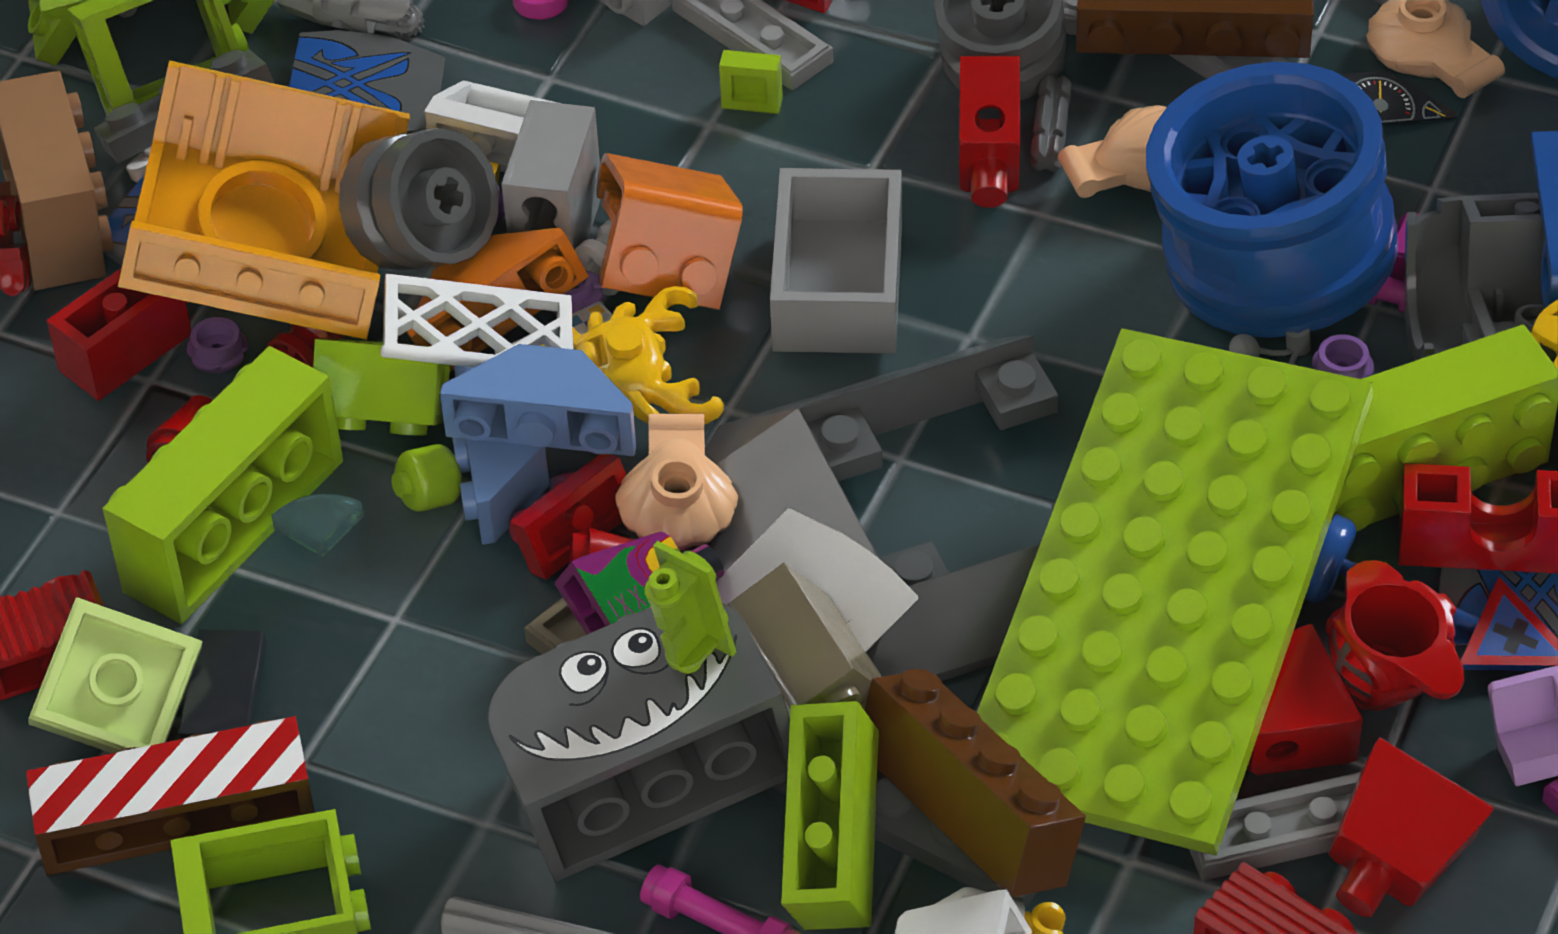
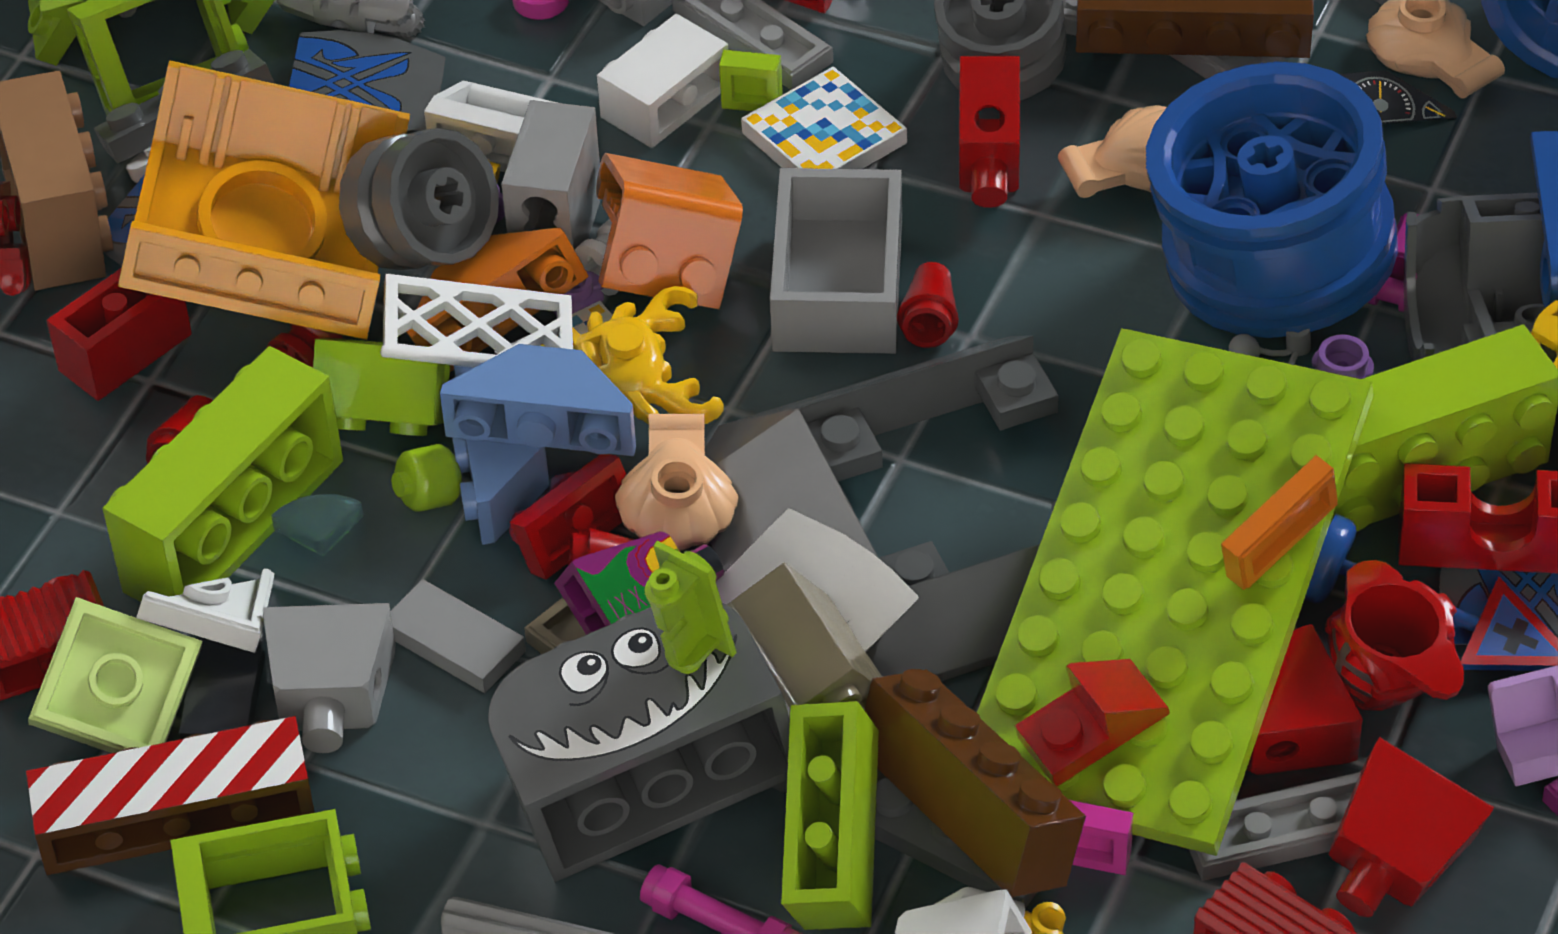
(214, 610): none -> white tile
(216, 345): medium lavender plate -> none
(329, 667): none -> light grey torso
(455, 636): none -> light grey tile
(661, 80): none -> white brick
(824, 126): none -> tile
(929, 307): none -> red cone
(1050, 122): dark grey axle -> none
(1100, 713): none -> red slope
(1104, 839): none -> dark pink tile
(1280, 523): none -> orange tile

